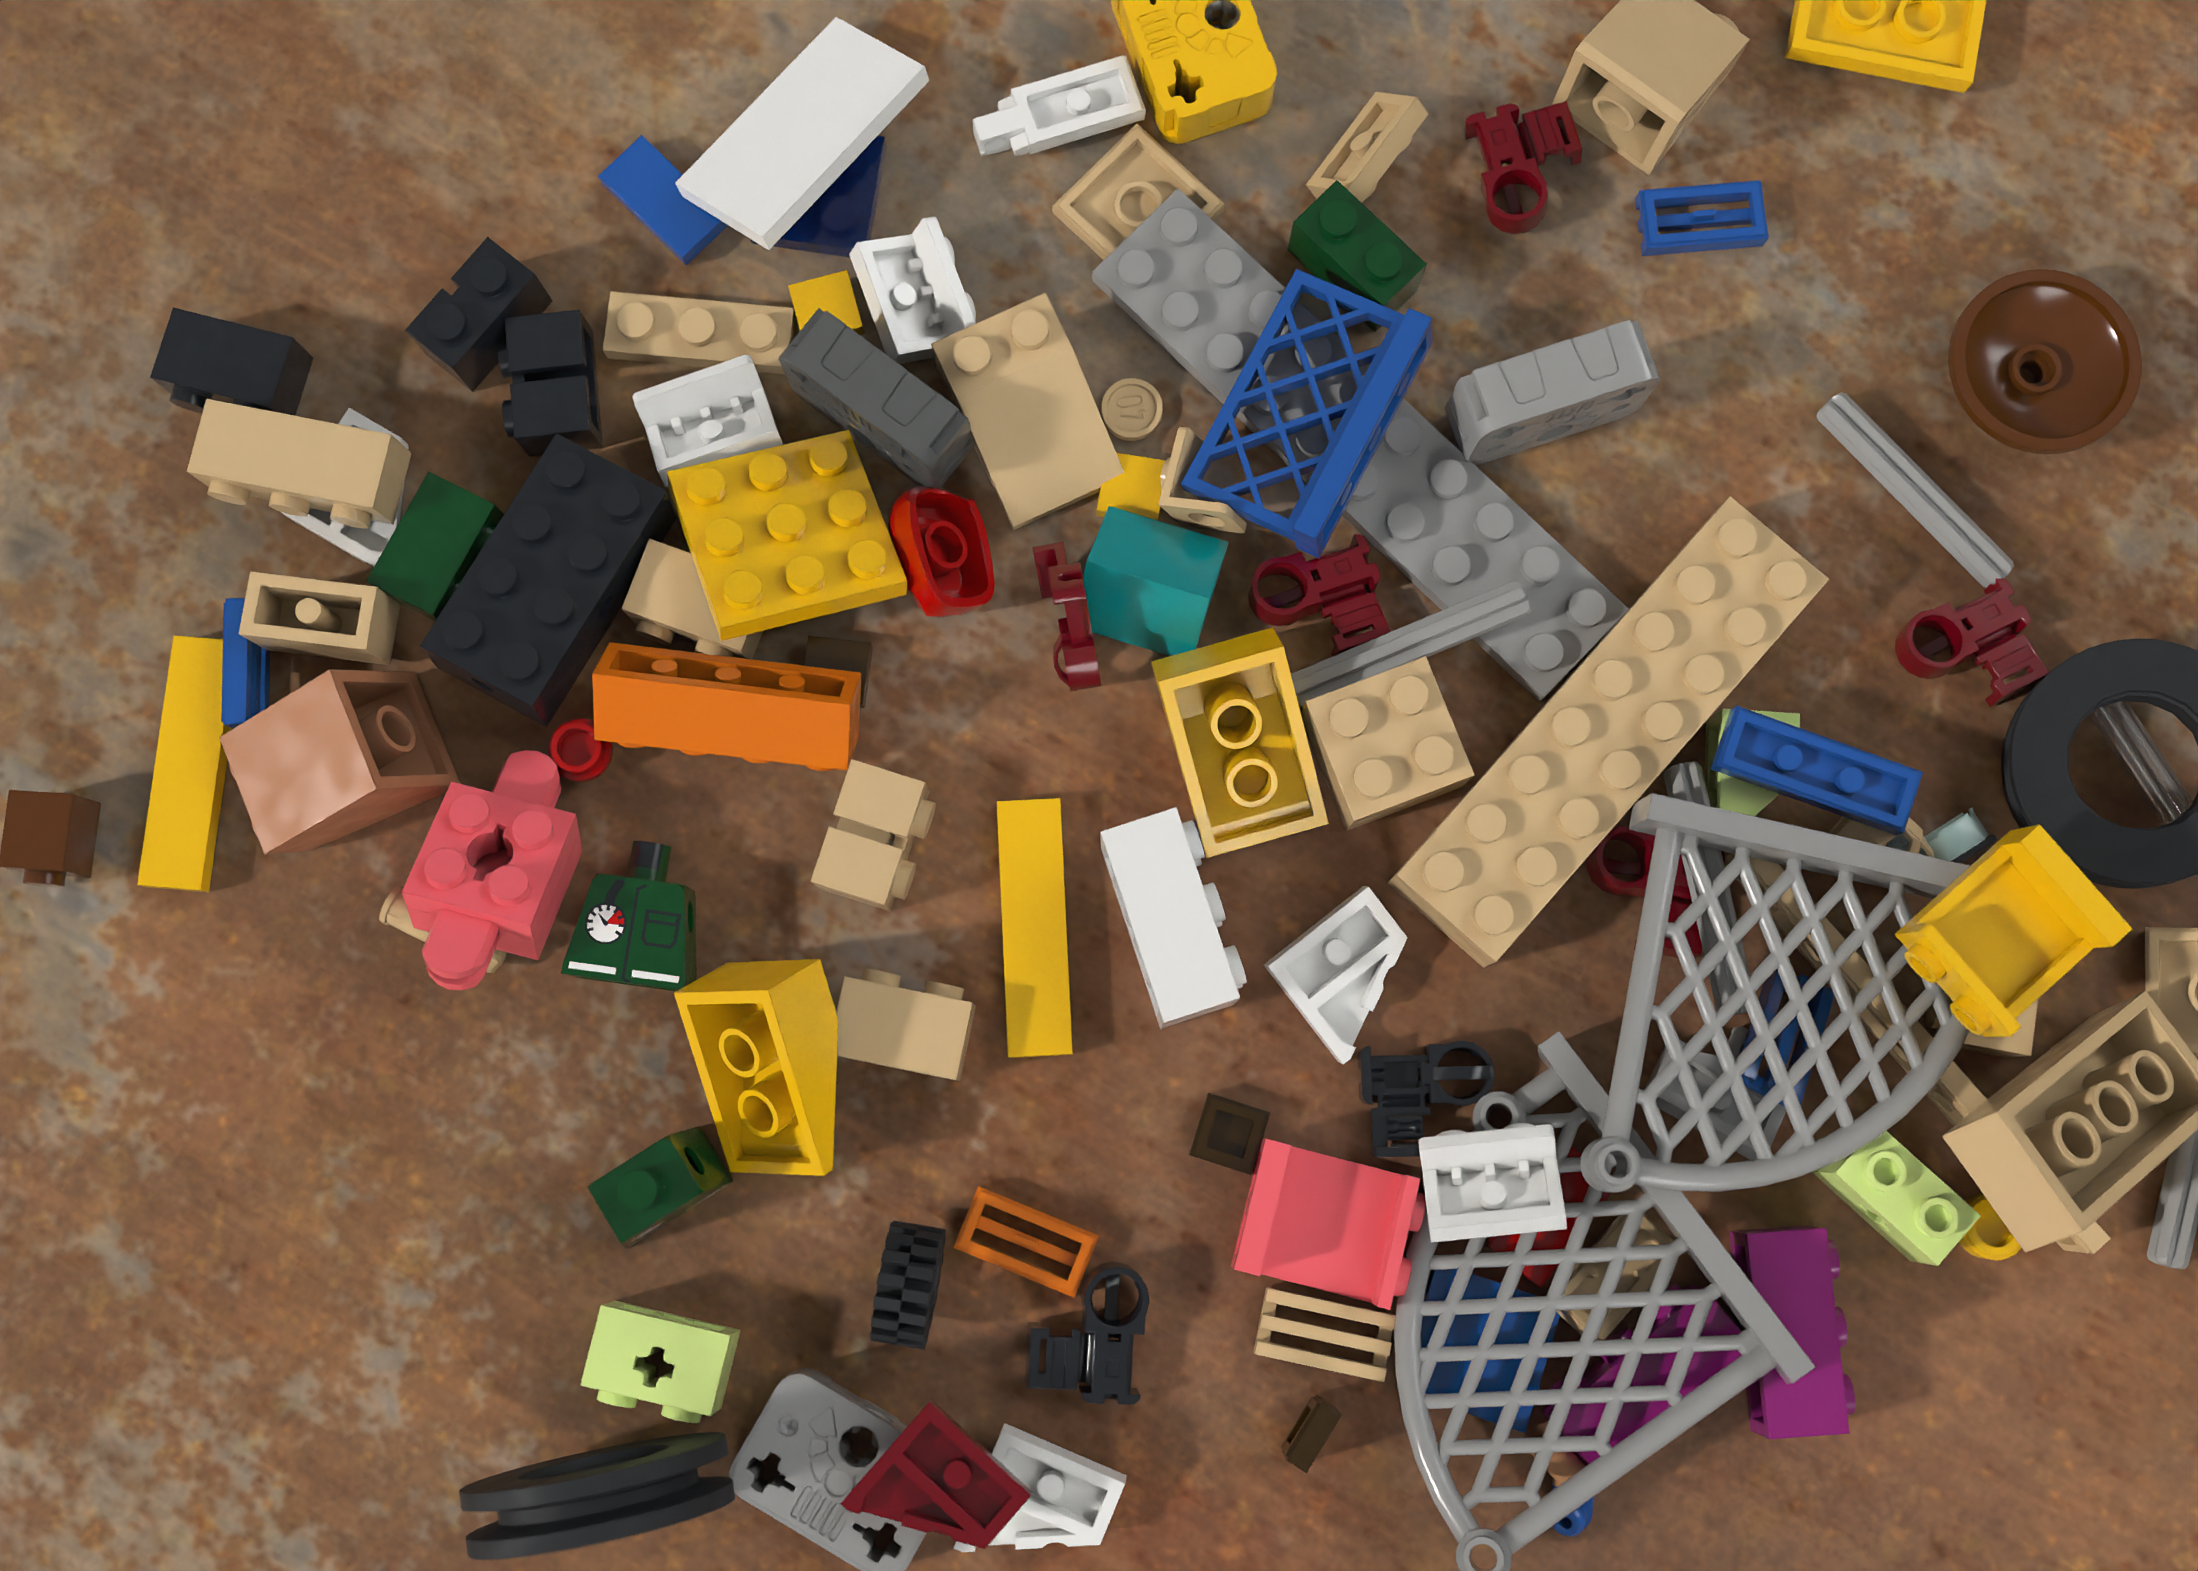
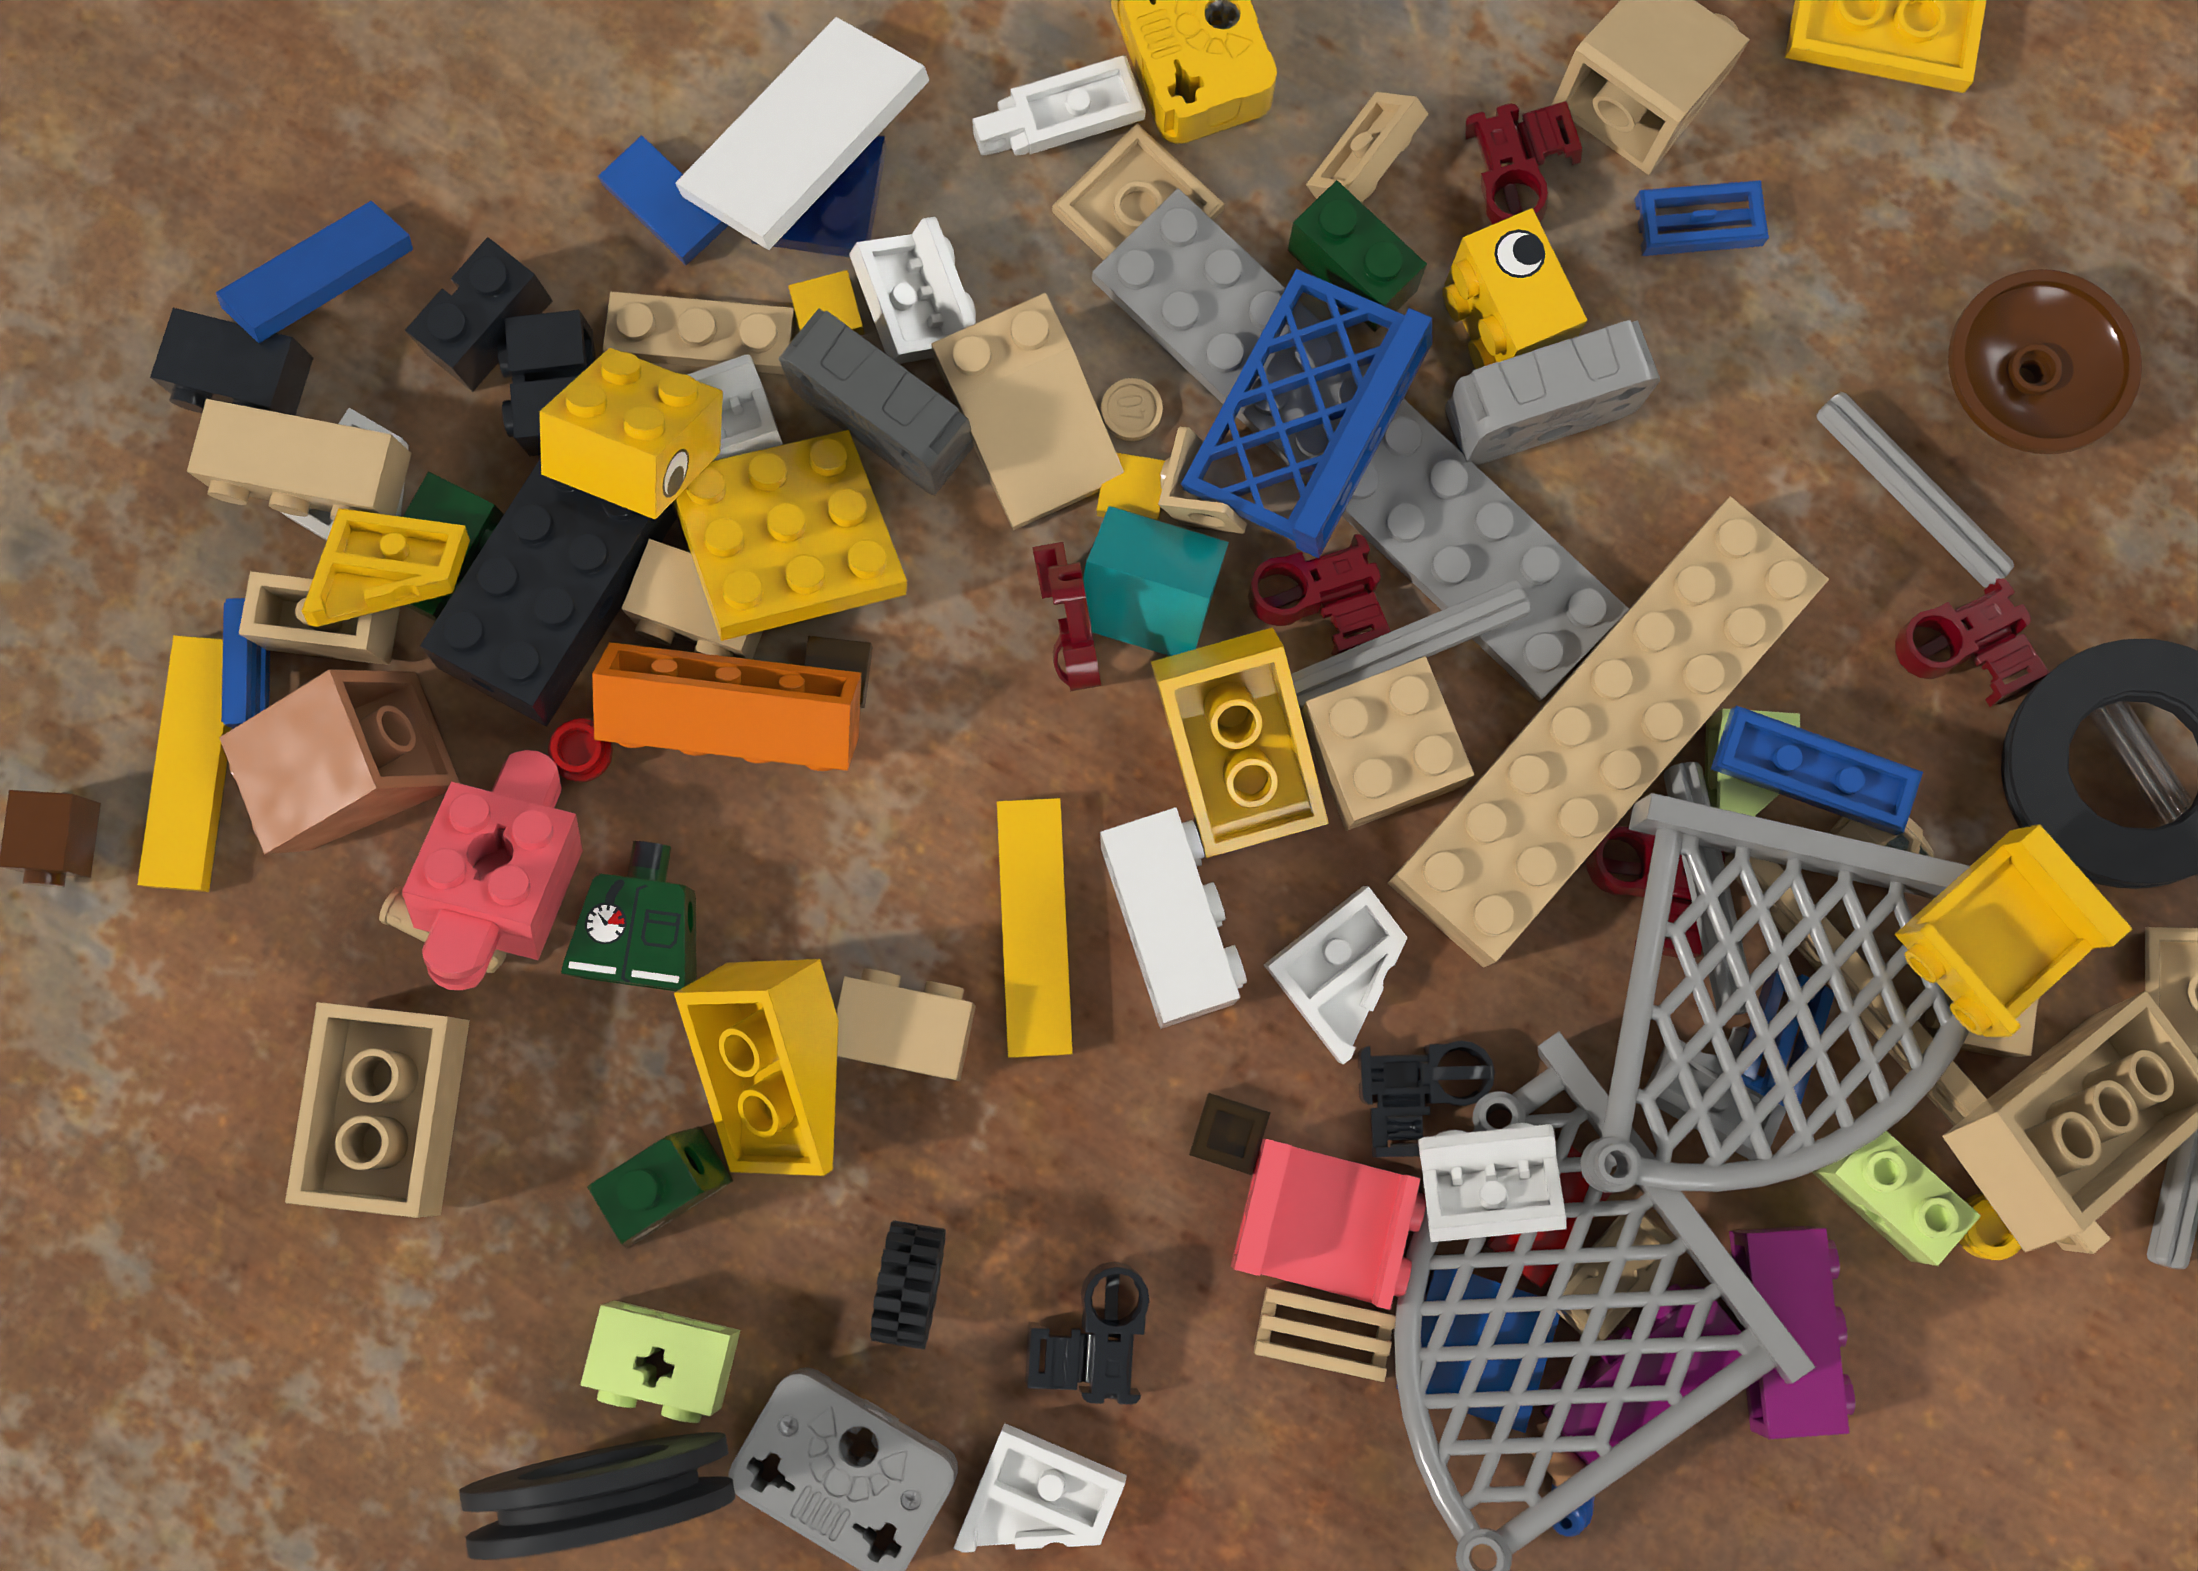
(314, 271): none -> blue tile
(377, 1111): none -> tan brick
(382, 564): none -> yellow wing
(631, 432): none -> yellow brick
(874, 836): tan piece -> none
(940, 1482): dark red wing -> none
(942, 551): red piece -> none
(1076, 1261): orange tile -> none
(1310, 1432): dark brown tile -> none
(1511, 291): none -> yellow brick
(1959, 838): light aqua piece -> none

